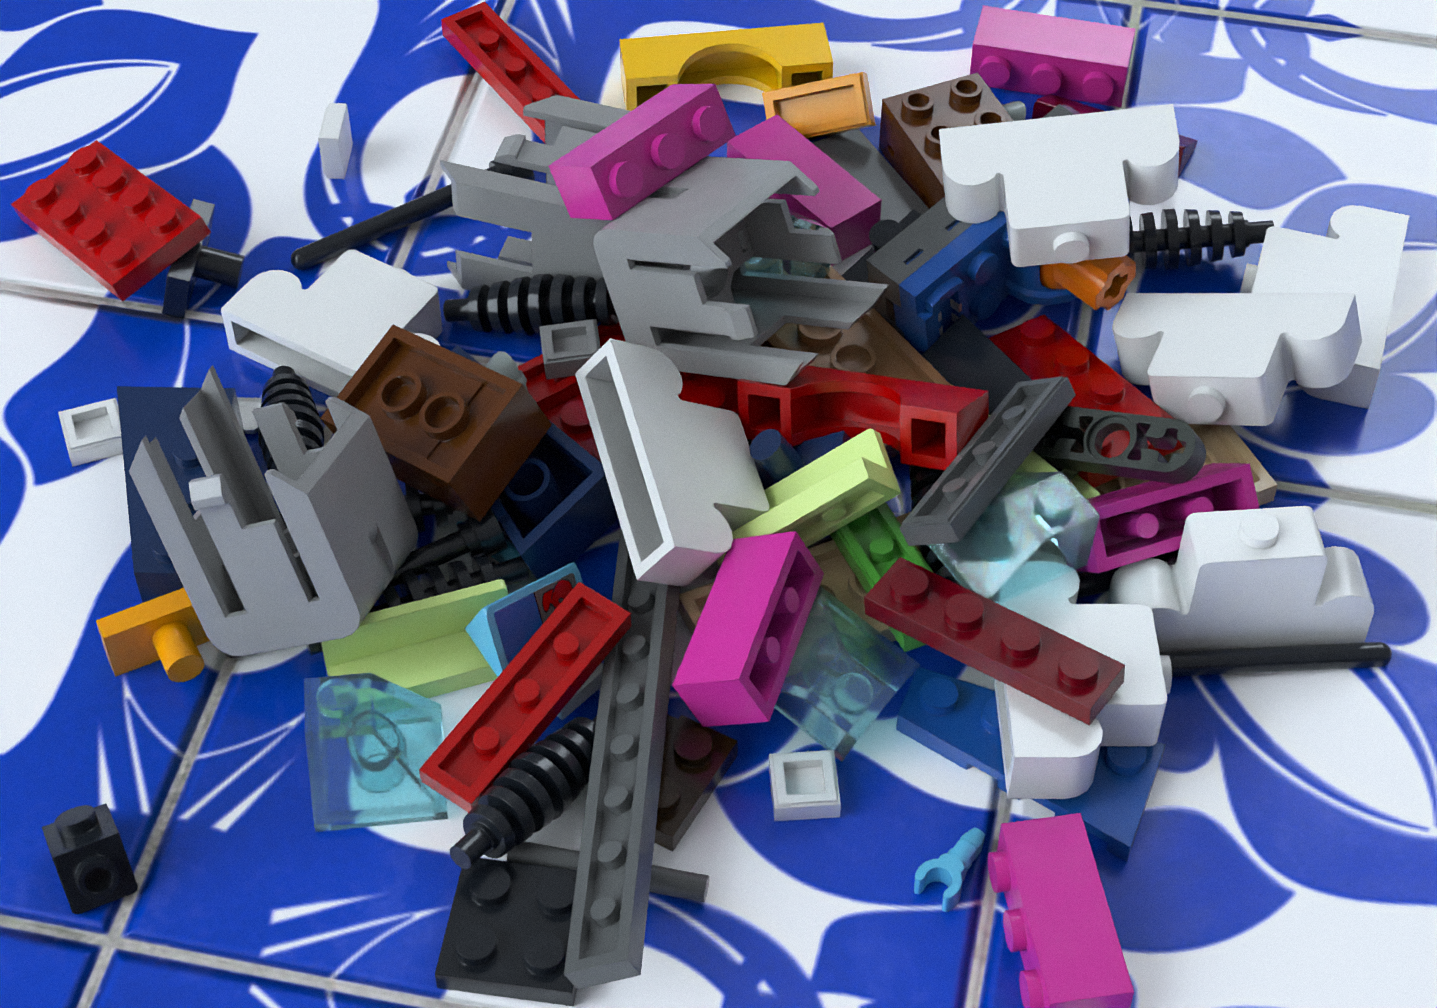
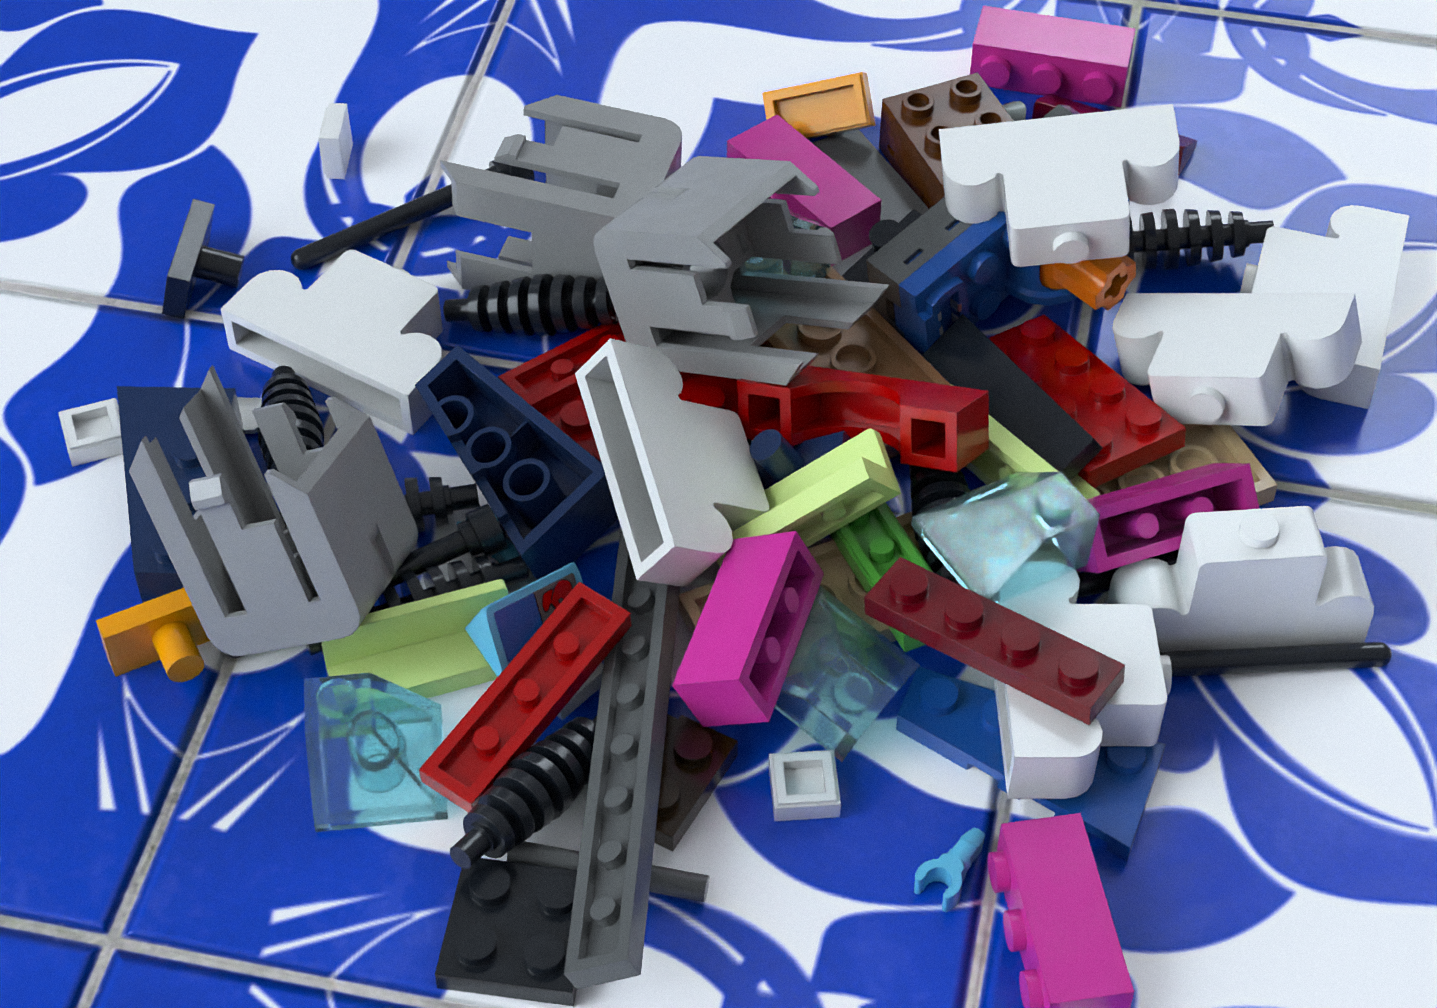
(89, 857): black bracket -> none
(110, 219): red plate -> none
(446, 419): reddish brown piece -> none
(503, 60): red plate -> none
(568, 346): light grey tile -> none
(642, 151): dark pink brick -> none
(750, 57): yellow arch -> none
(987, 462): dark grey tile -> none
(1137, 459): pearl dark grey beam -> none

